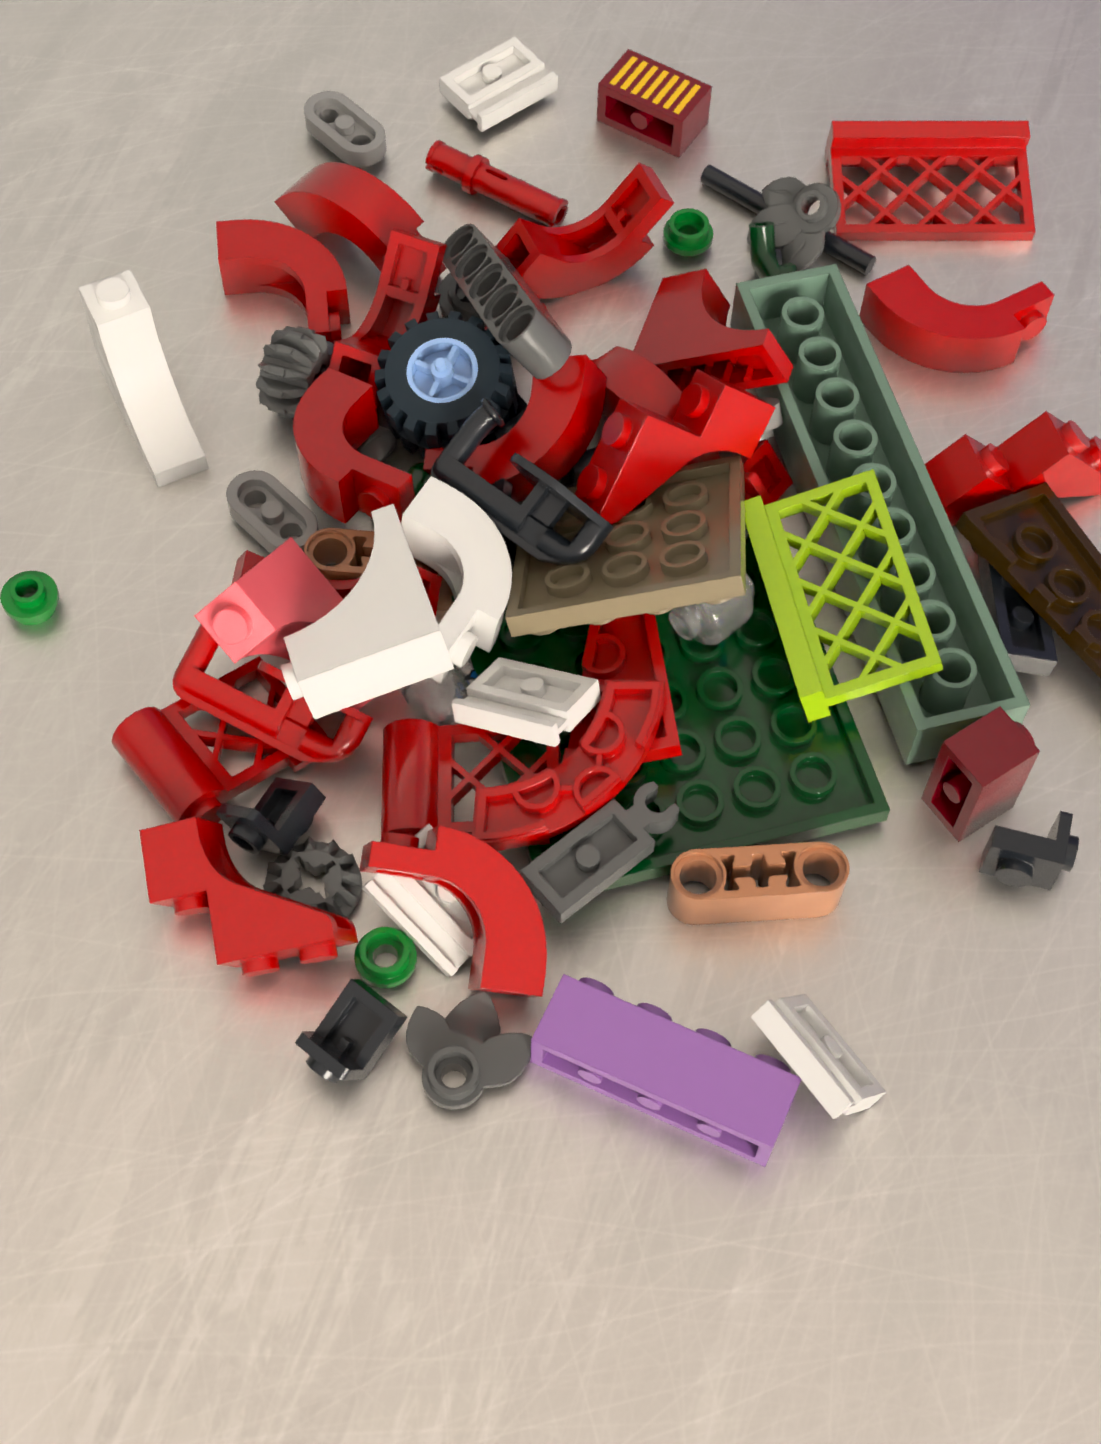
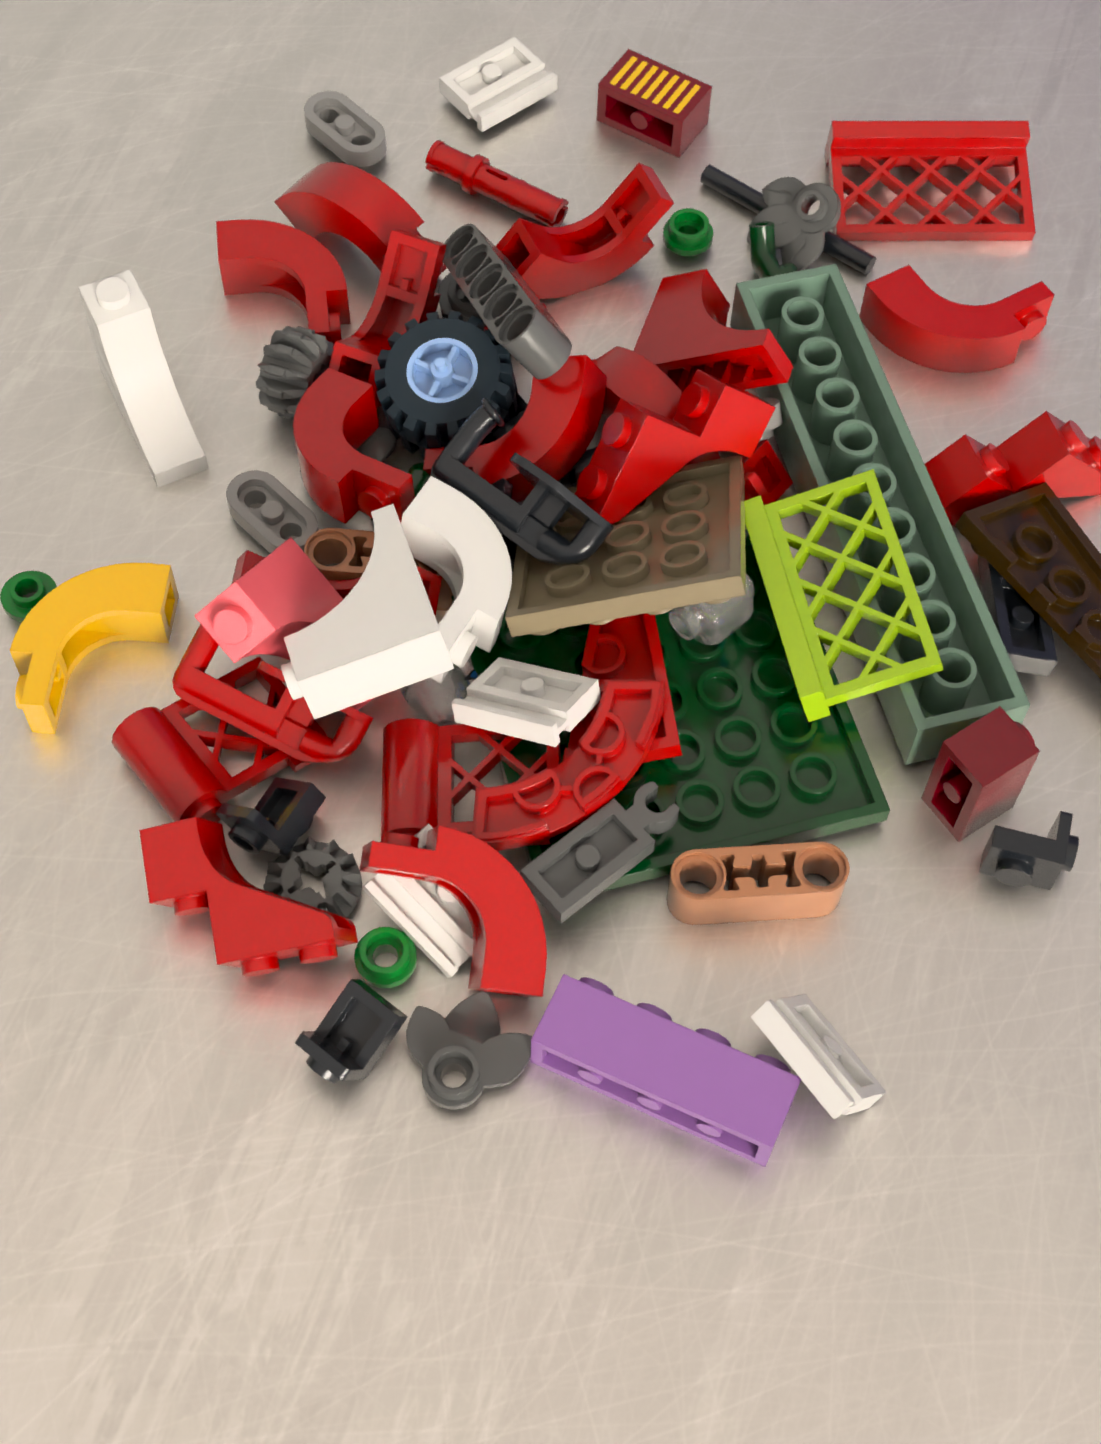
(81, 616): none -> yellow arch

